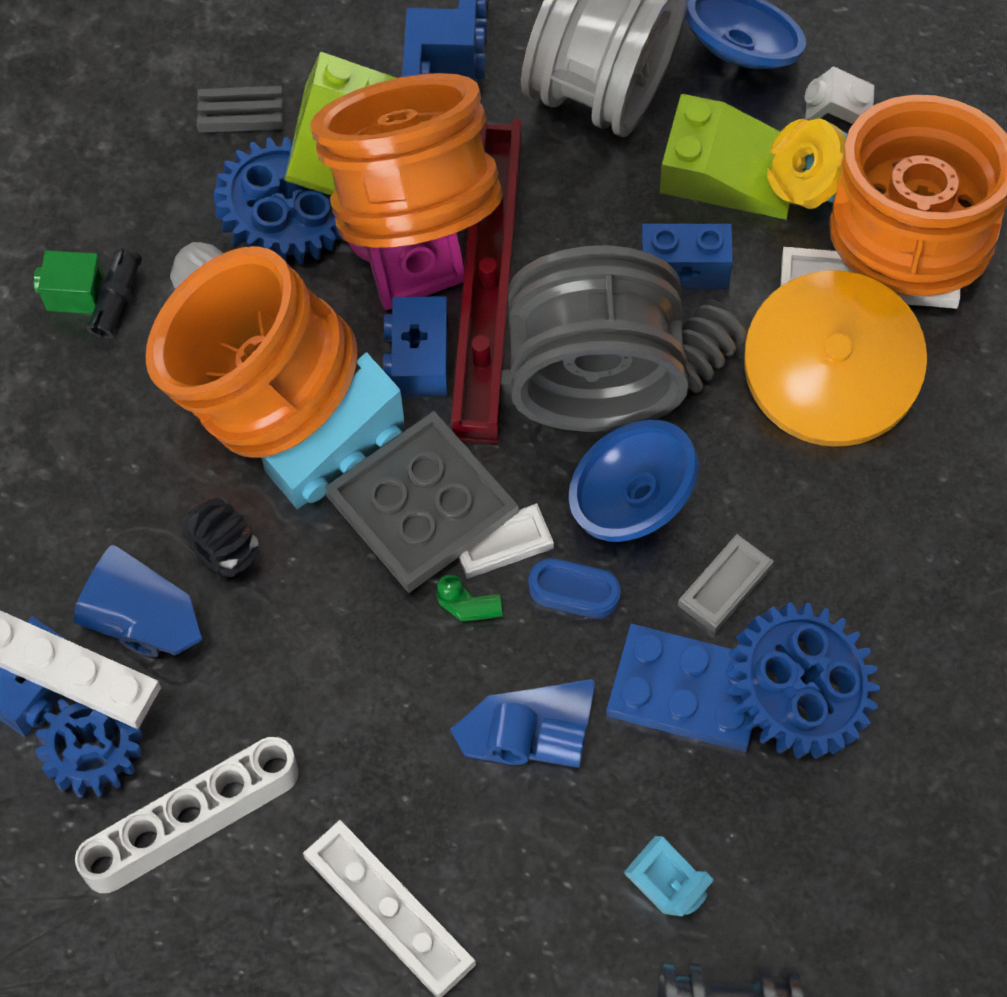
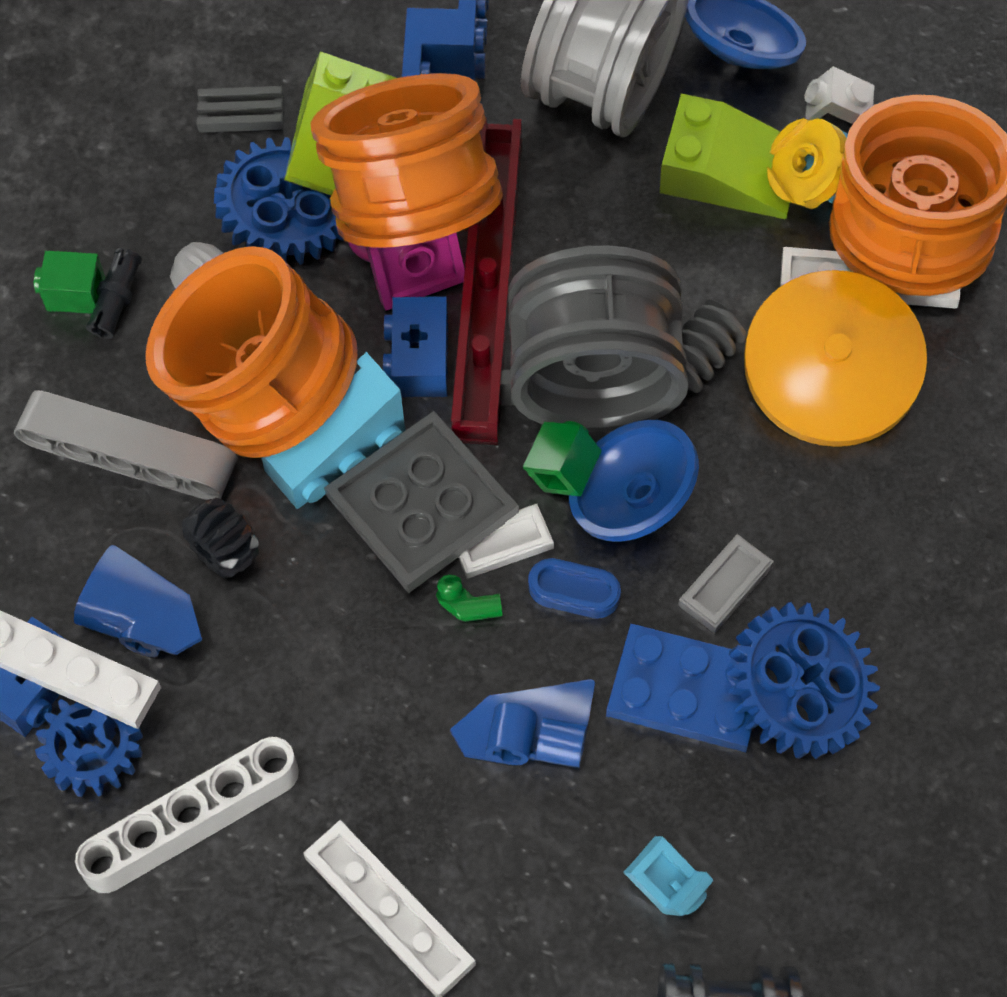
(126, 445): none -> light grey beam
(562, 458): none -> green brick
(695, 251): blue brick -> none

